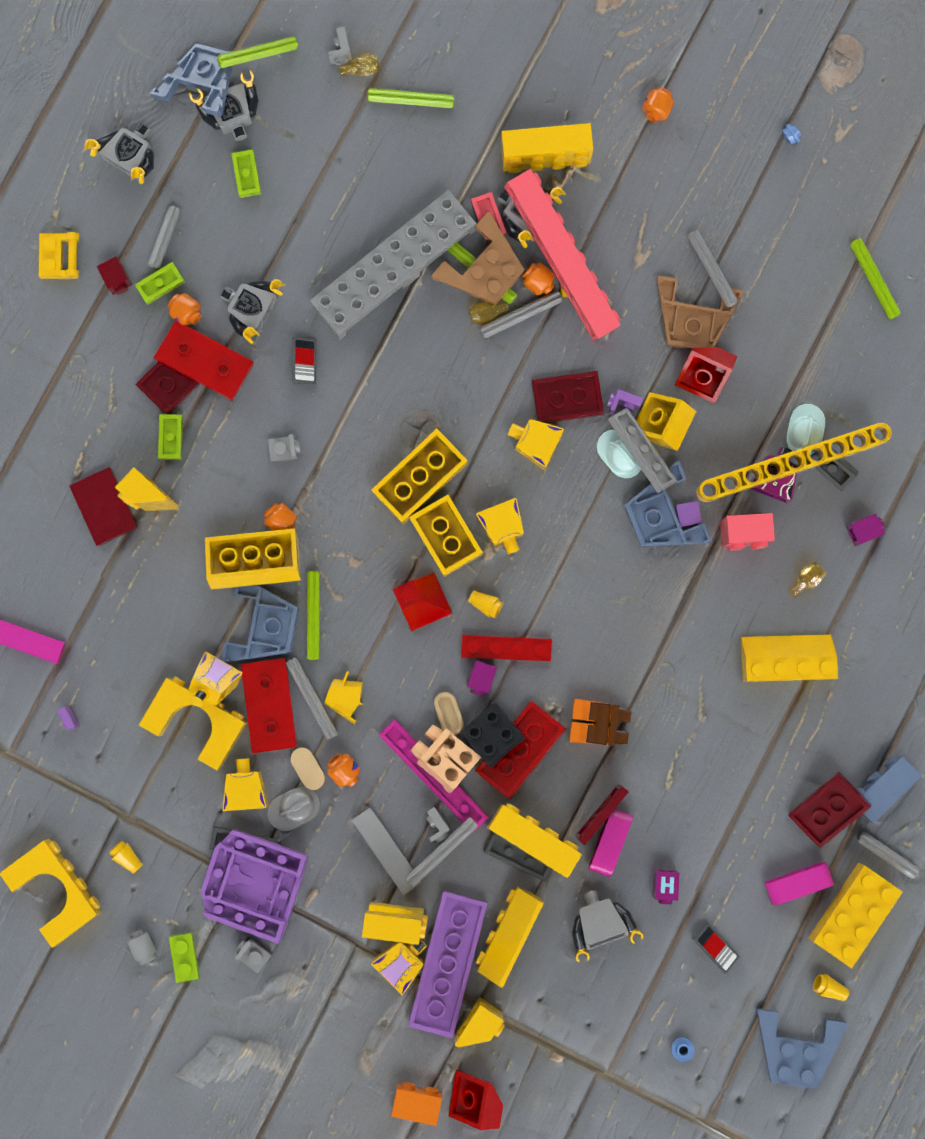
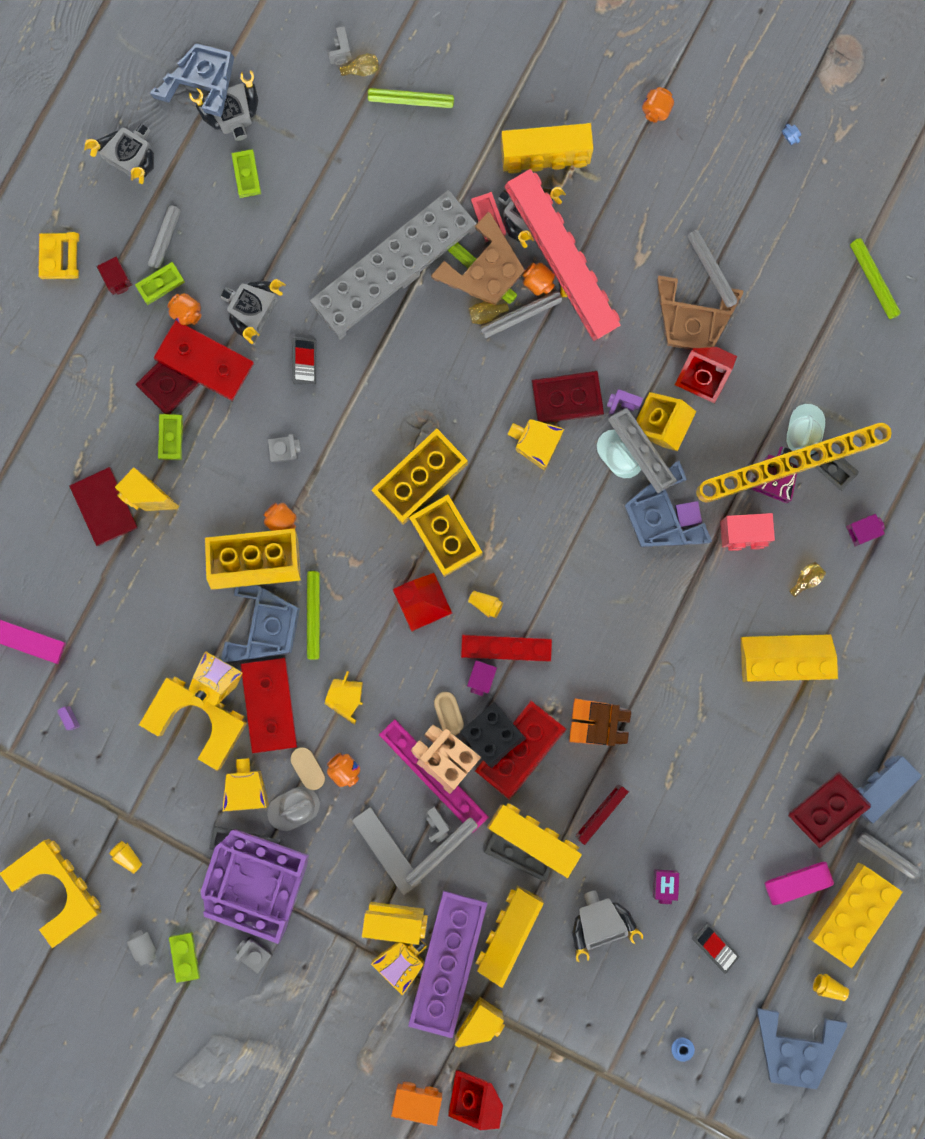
(257, 52): lime axle -> none
(311, 698): light grey axle -> none
(502, 524): yellow torso -> none
(610, 843): dark pink beam -> none

